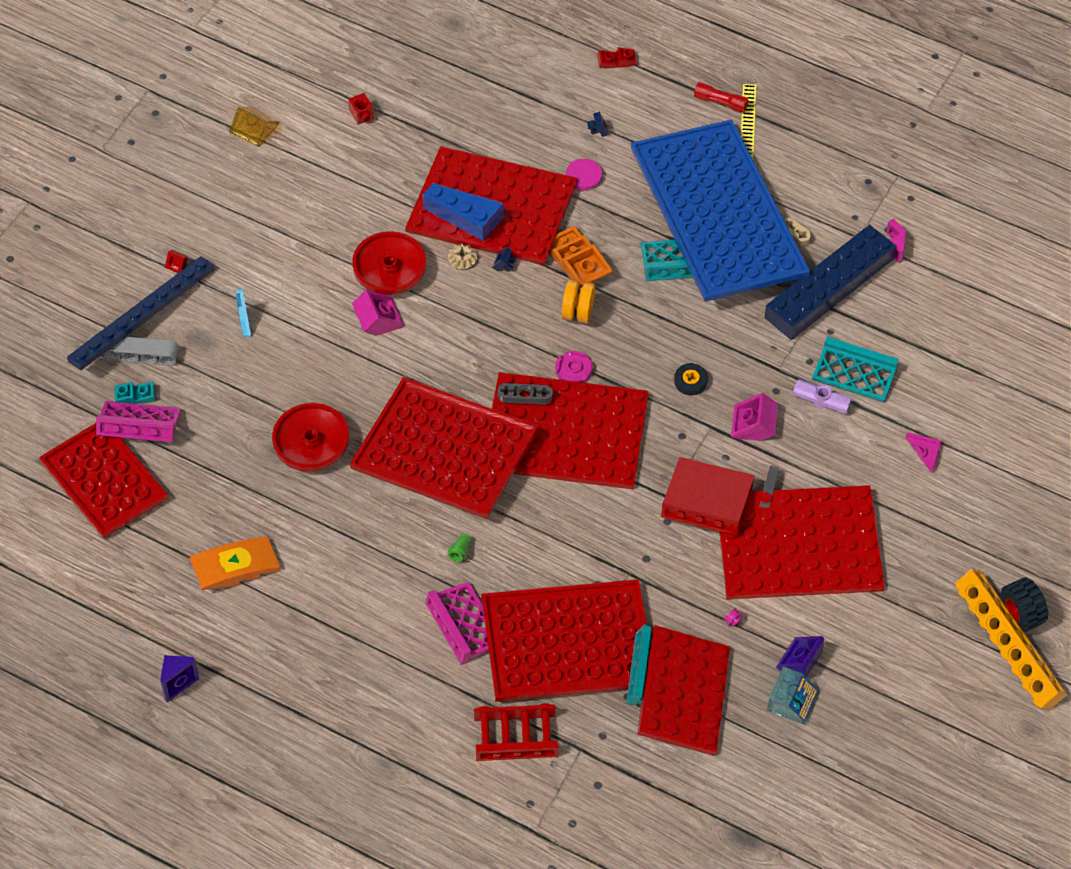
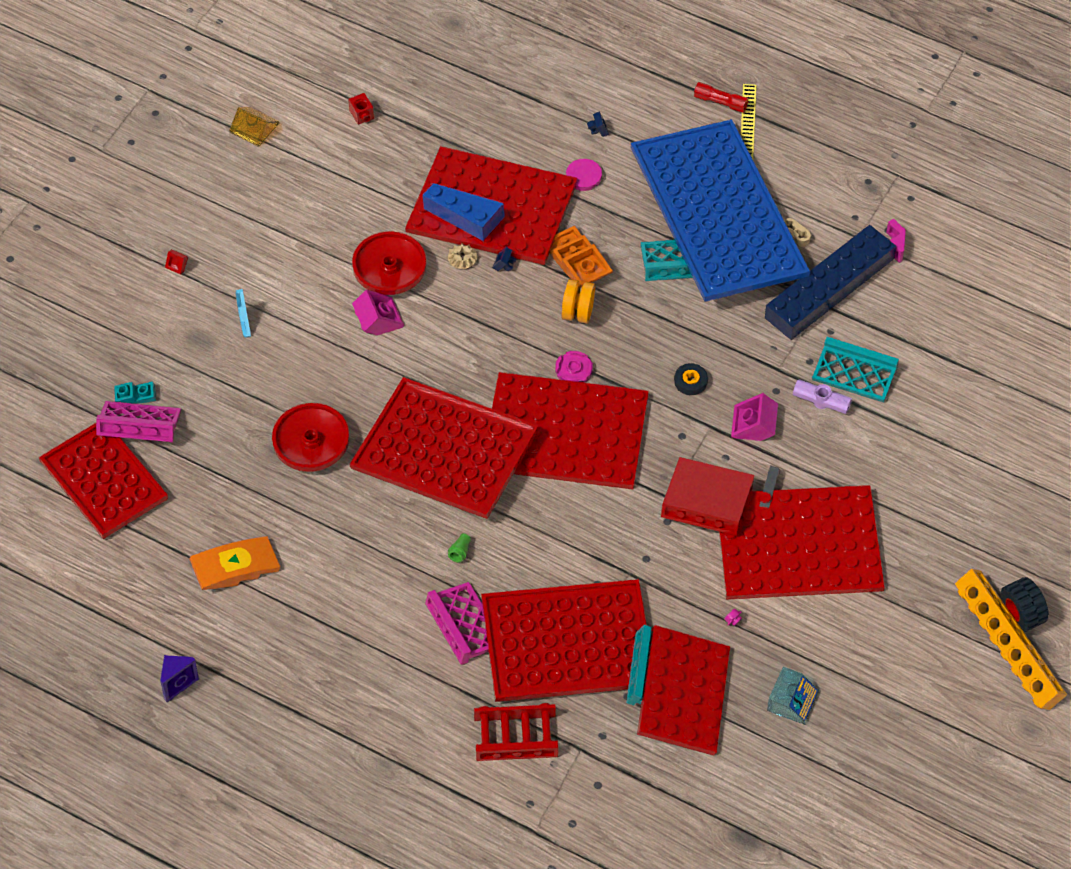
(140, 313): dark blue plate -> none
(142, 351): light grey beam -> none
(539, 389): dark grey beam -> none
(621, 58): red slope -> none
(802, 654): dark purple slope -> none
(926, 448): dark pink tile -> none

